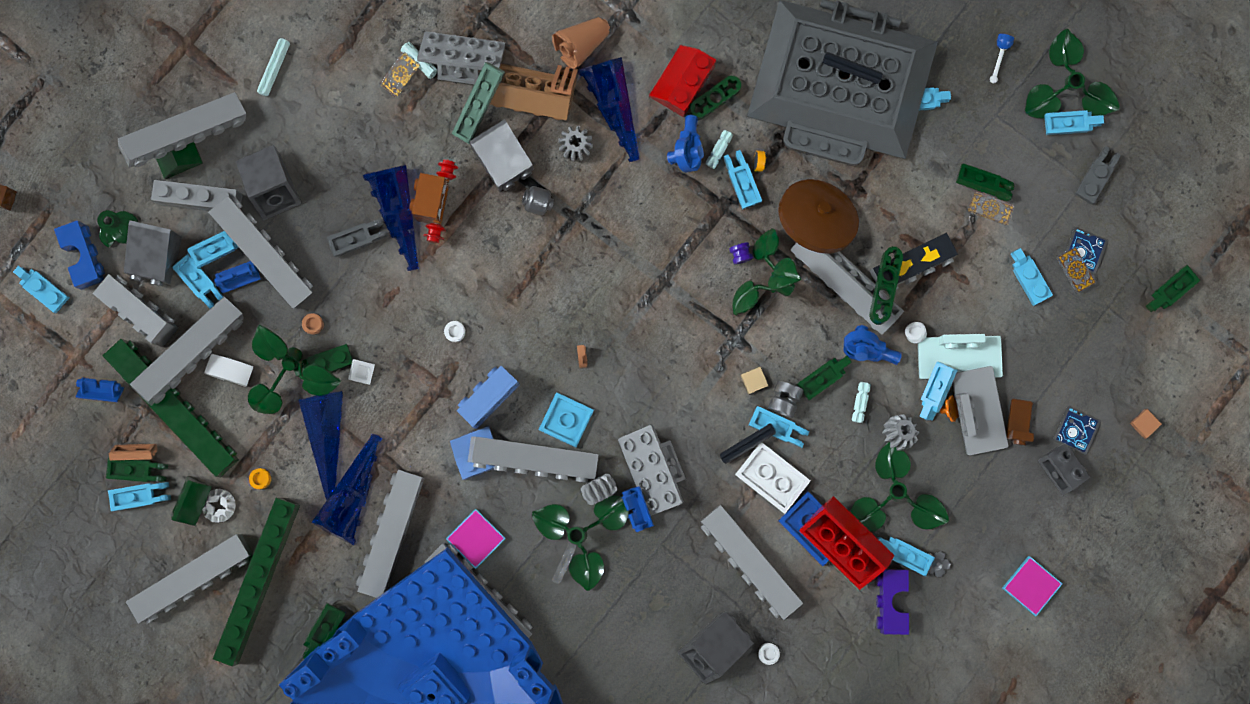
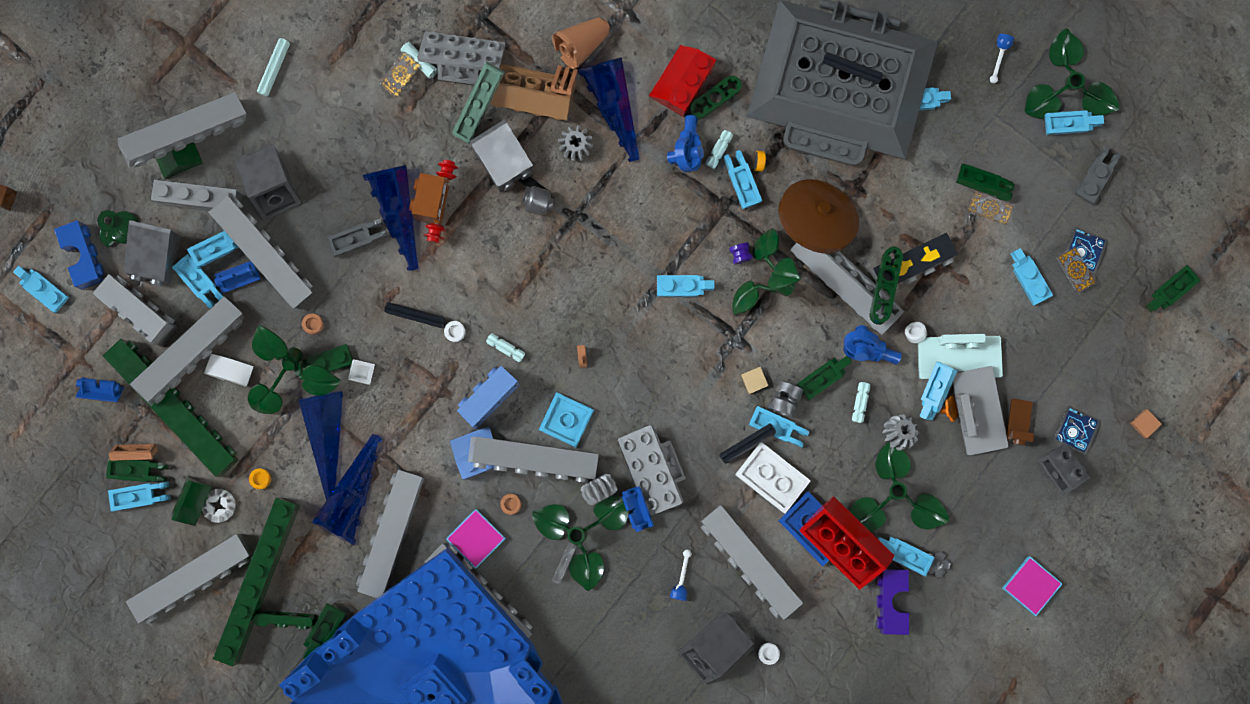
(283, 619): none -> dark green hinge
(415, 315): none -> black axle
(505, 347): none -> light aqua axle
(510, 504): none -> nougat tile
(679, 591): none -> hinge
(682, 285): none -> medium azure hinge

